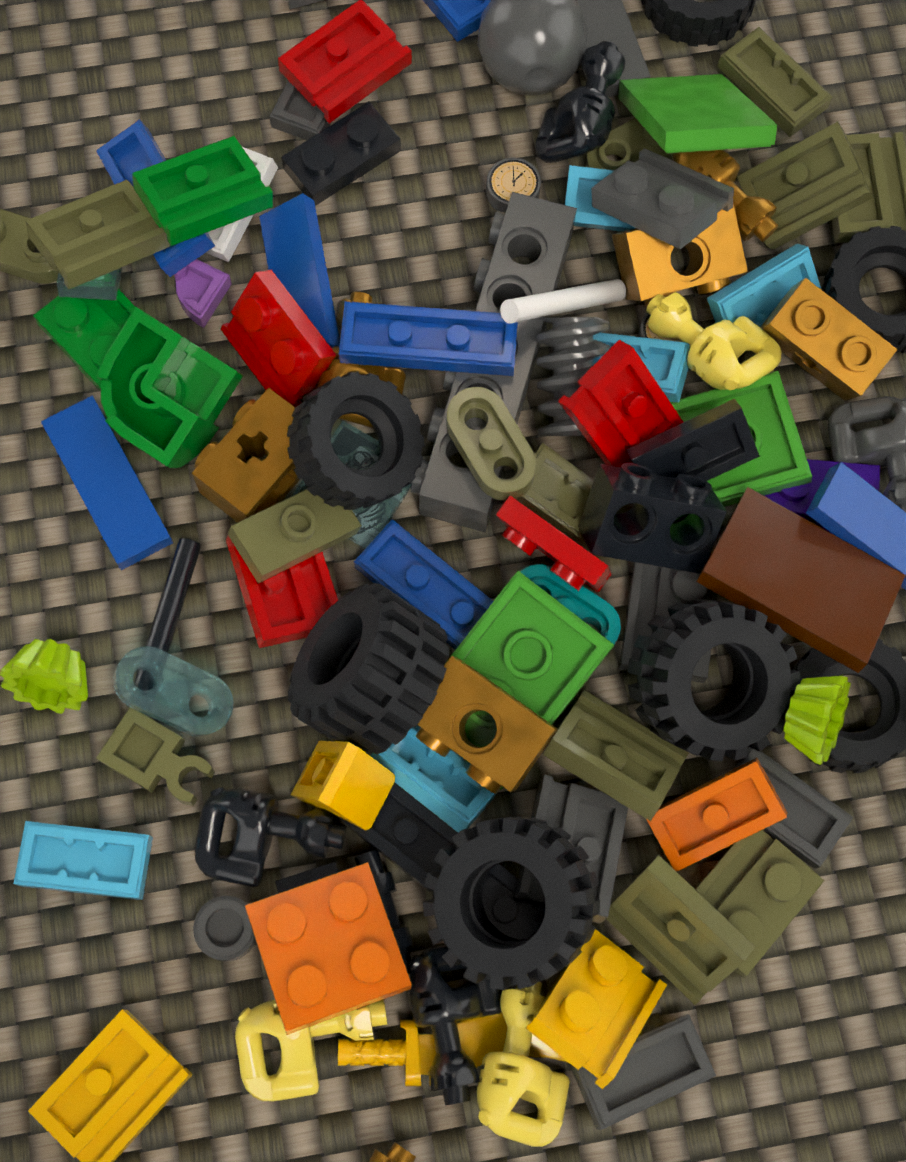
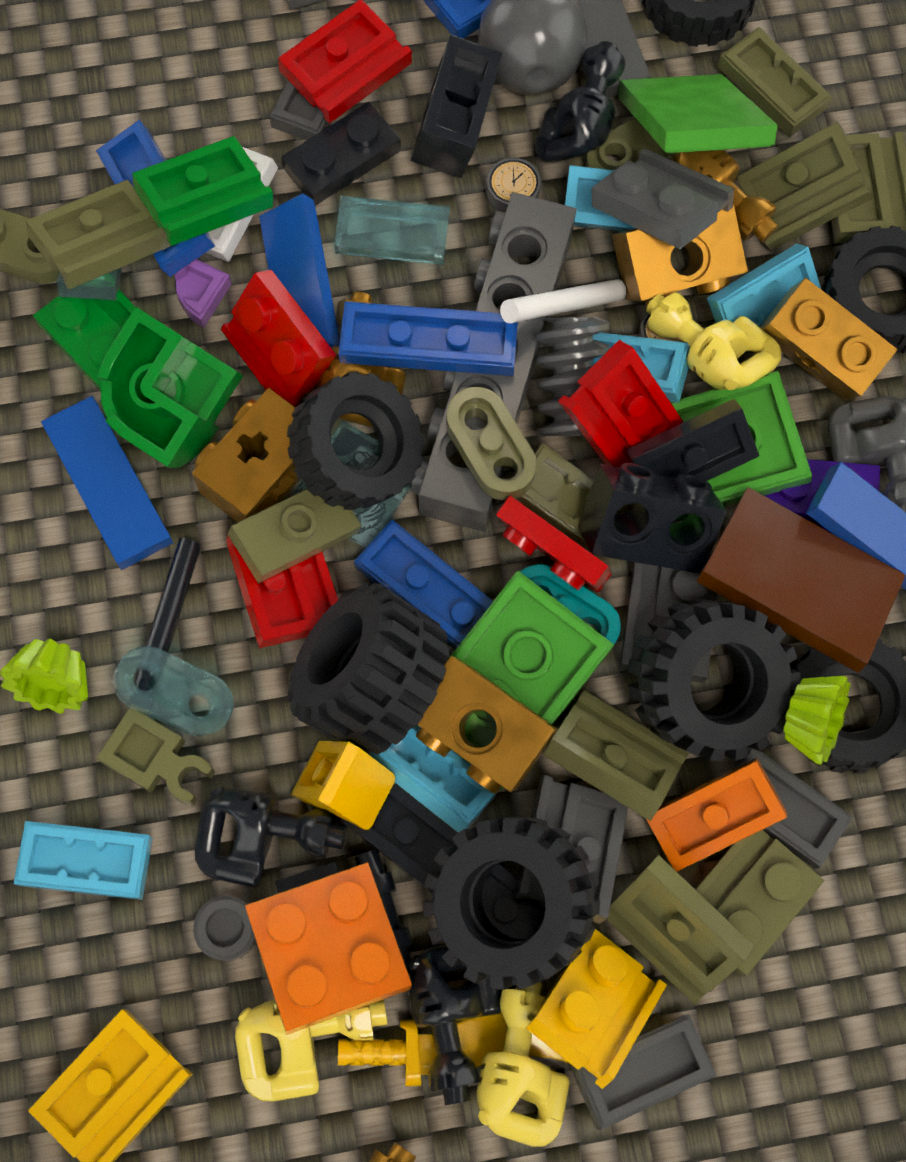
(392, 230): none -> clear light blue tile
(456, 106): none -> black brick

